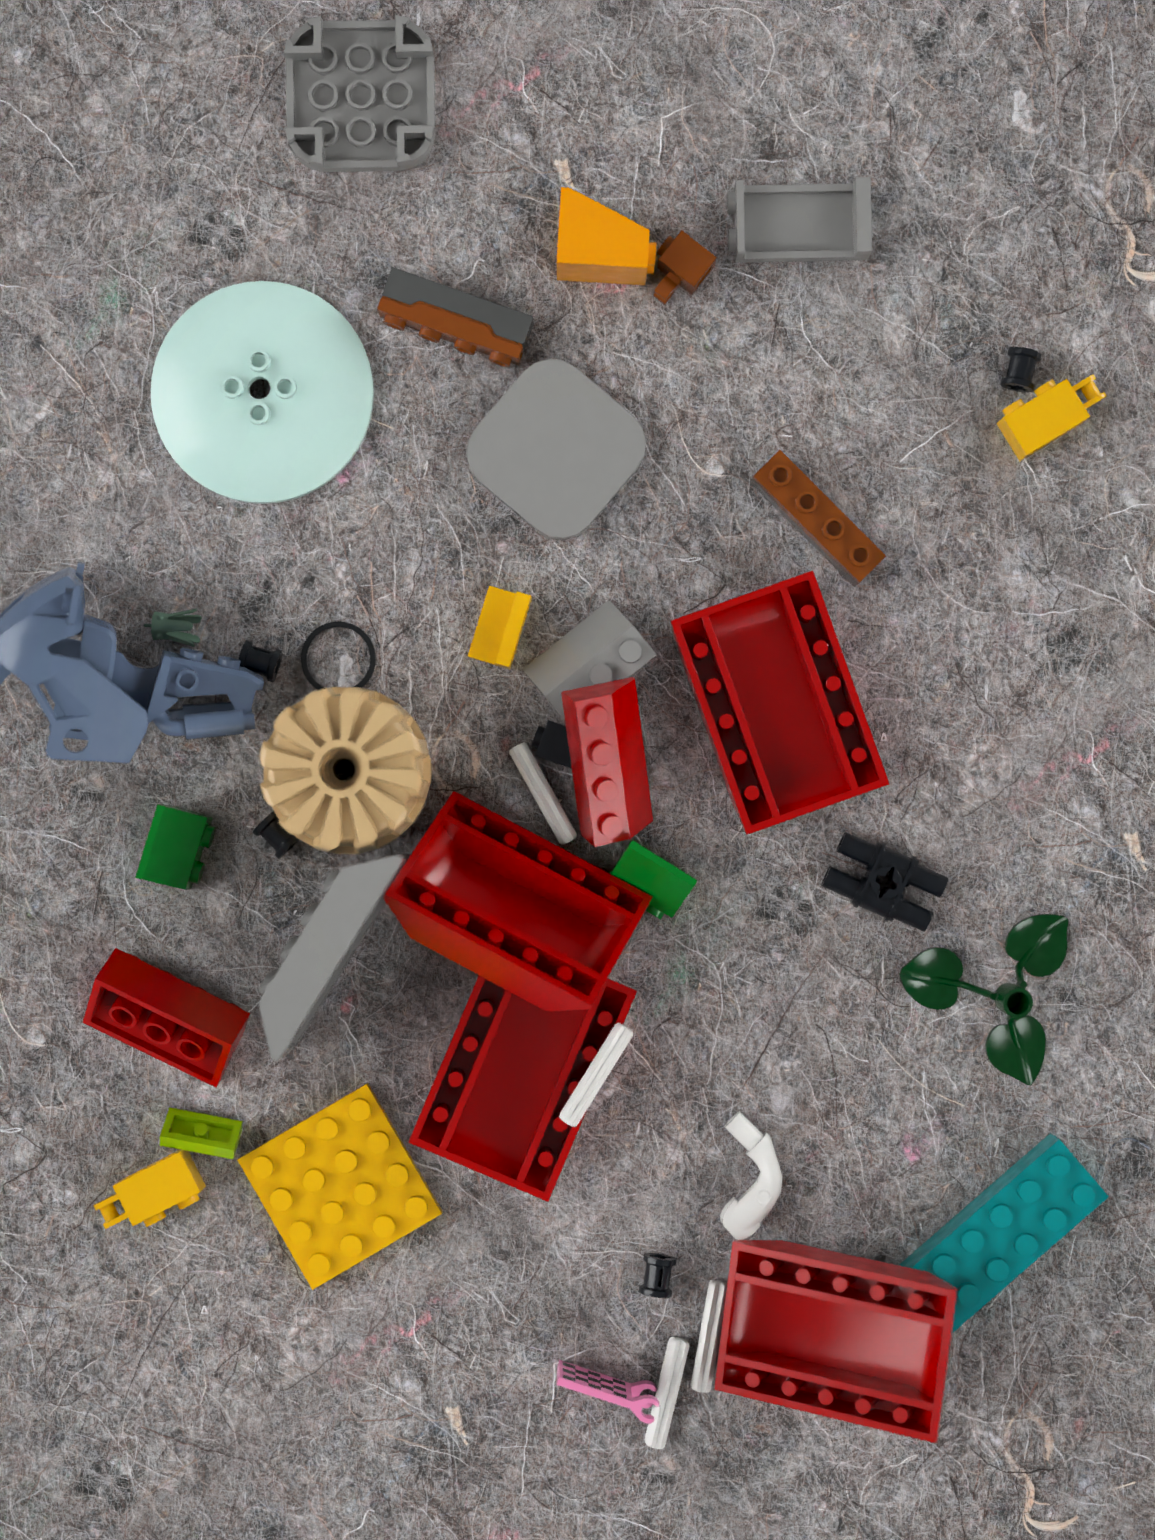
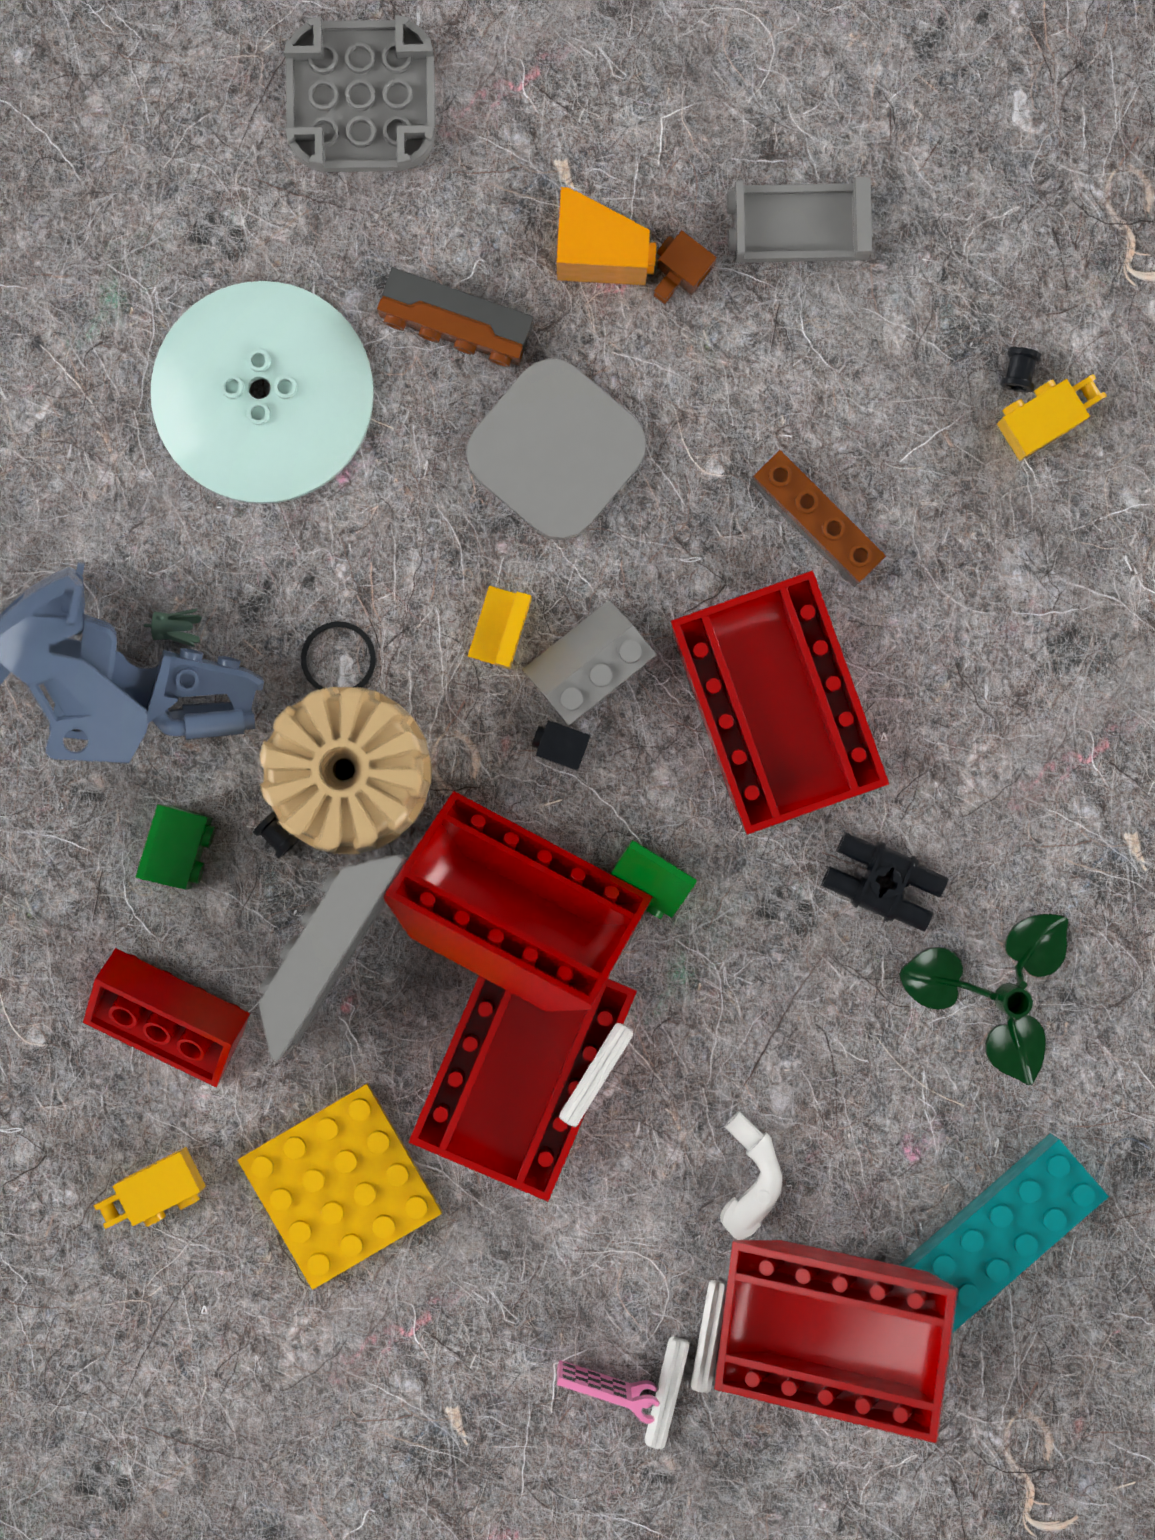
(201, 1133): lime plate -> none
(260, 660): black bush -> none
(543, 793): white axle -> none
(607, 761): red slope -> none
(657, 1275): black bush -> none

